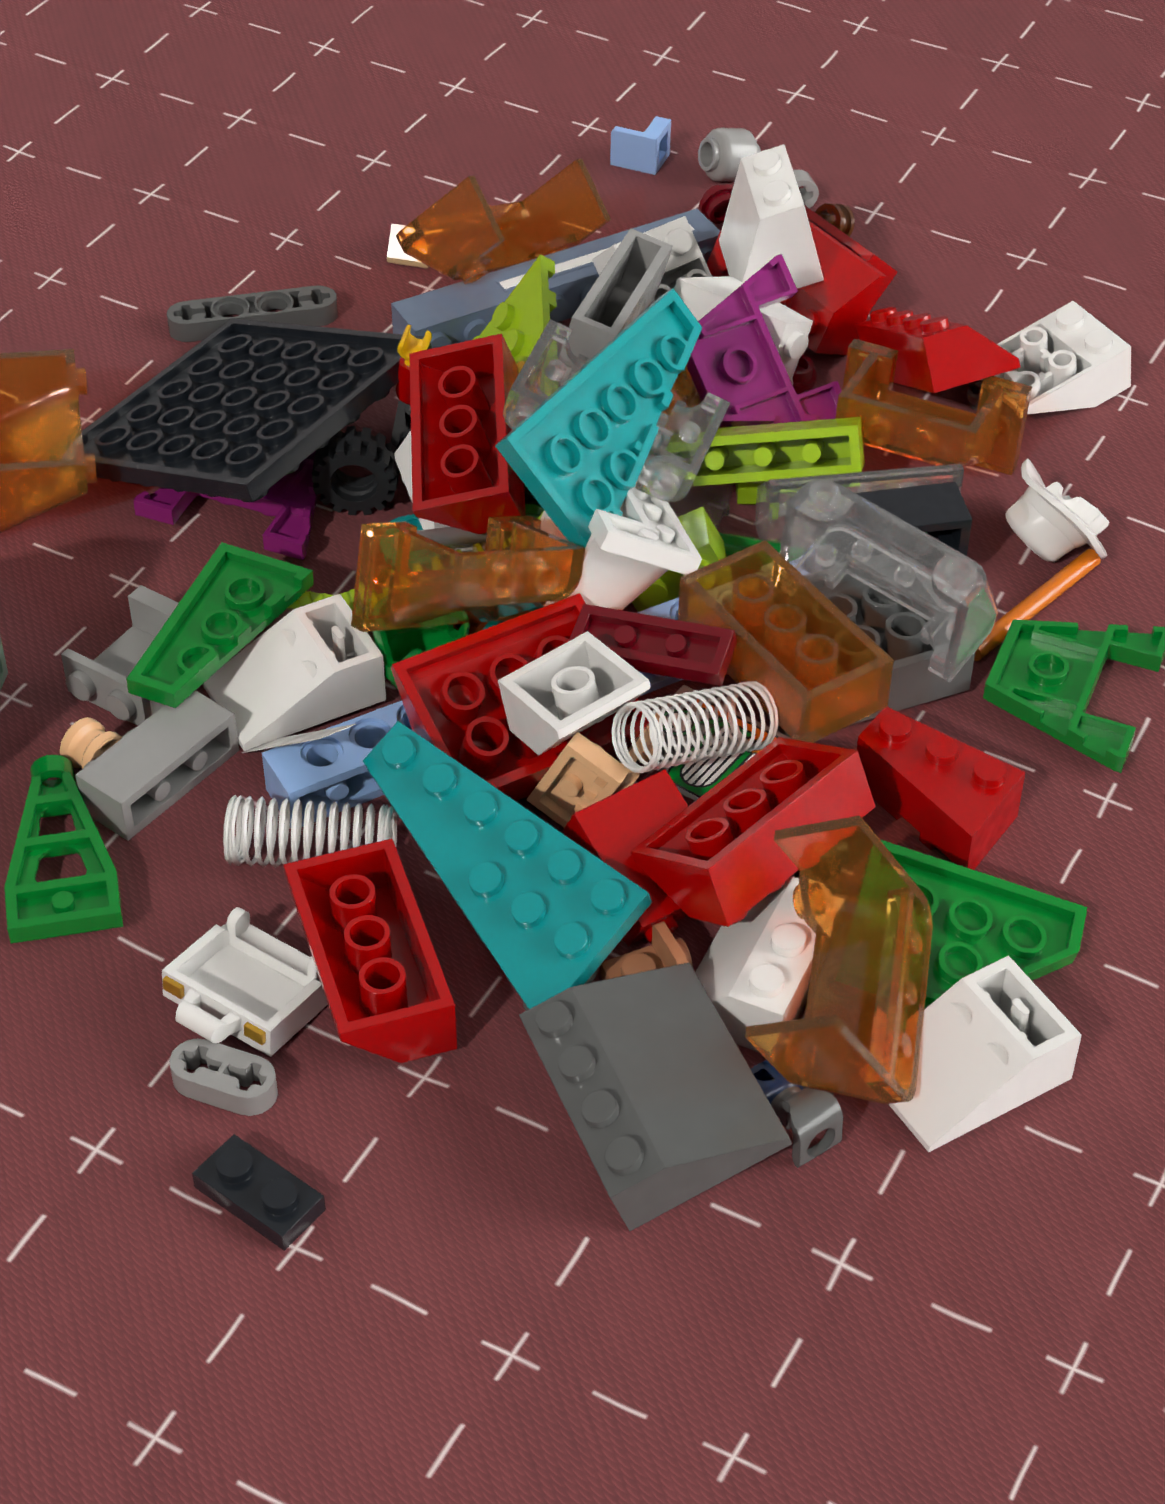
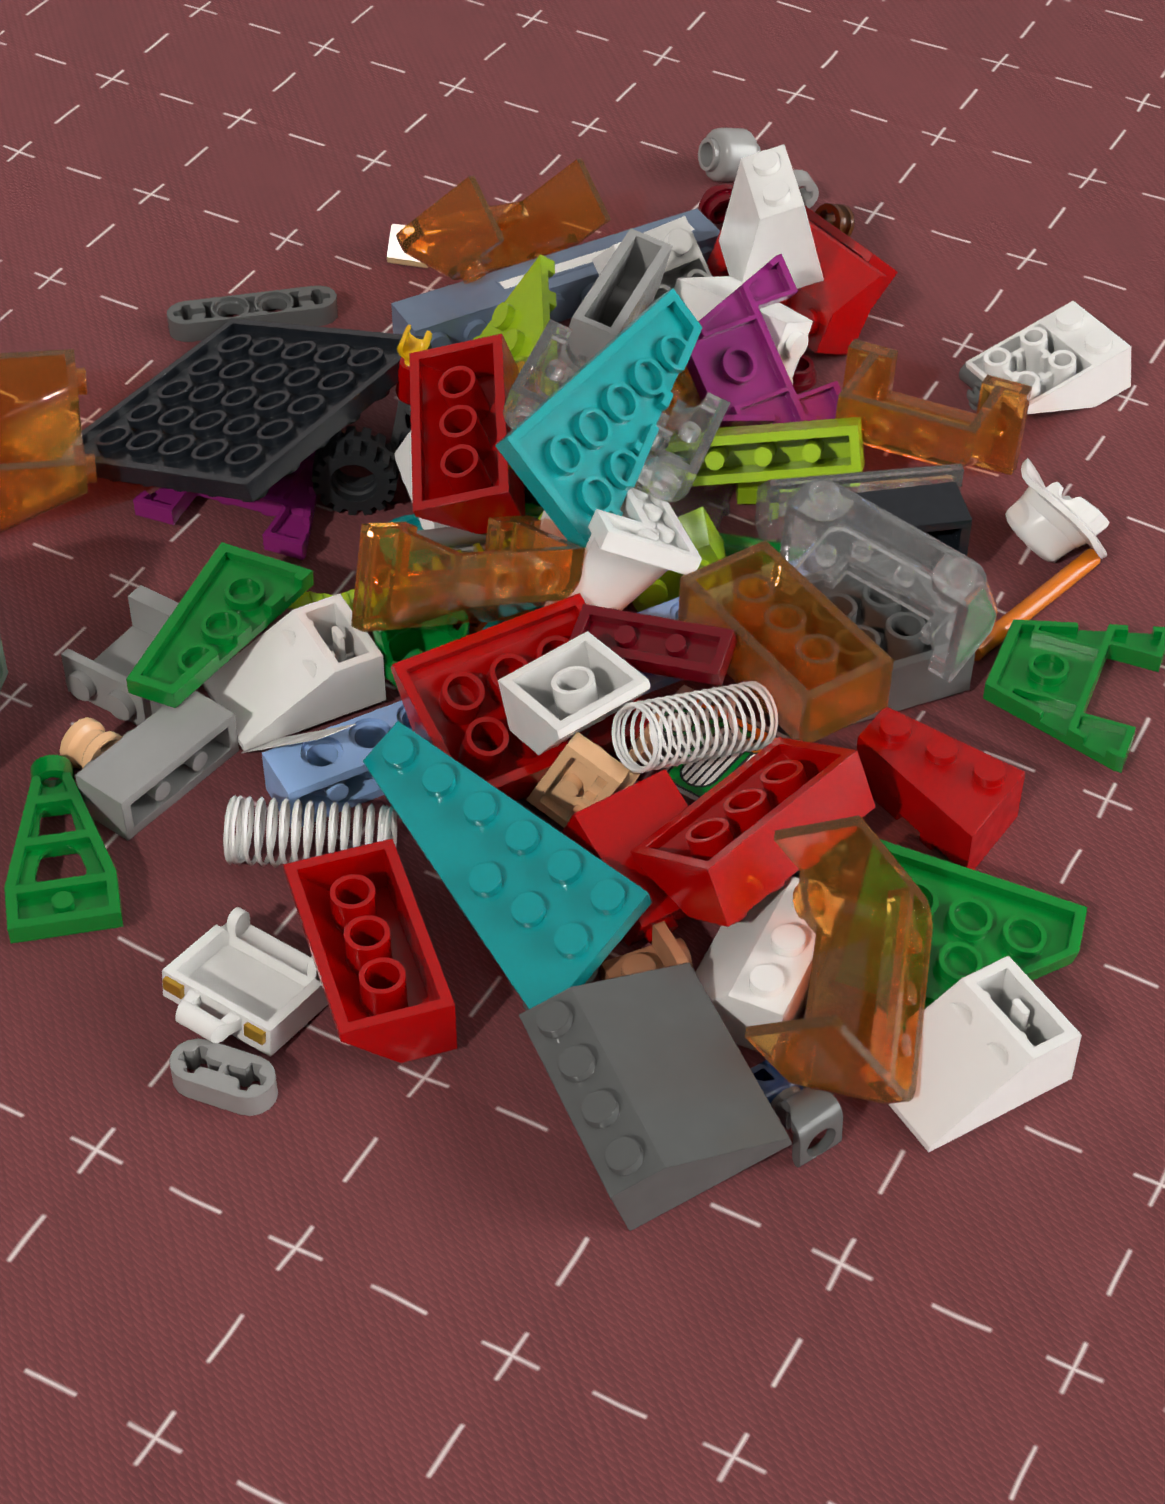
(259, 1192): black plate -> none
(639, 149): light blue panel -> none
(935, 351): red slope -> none

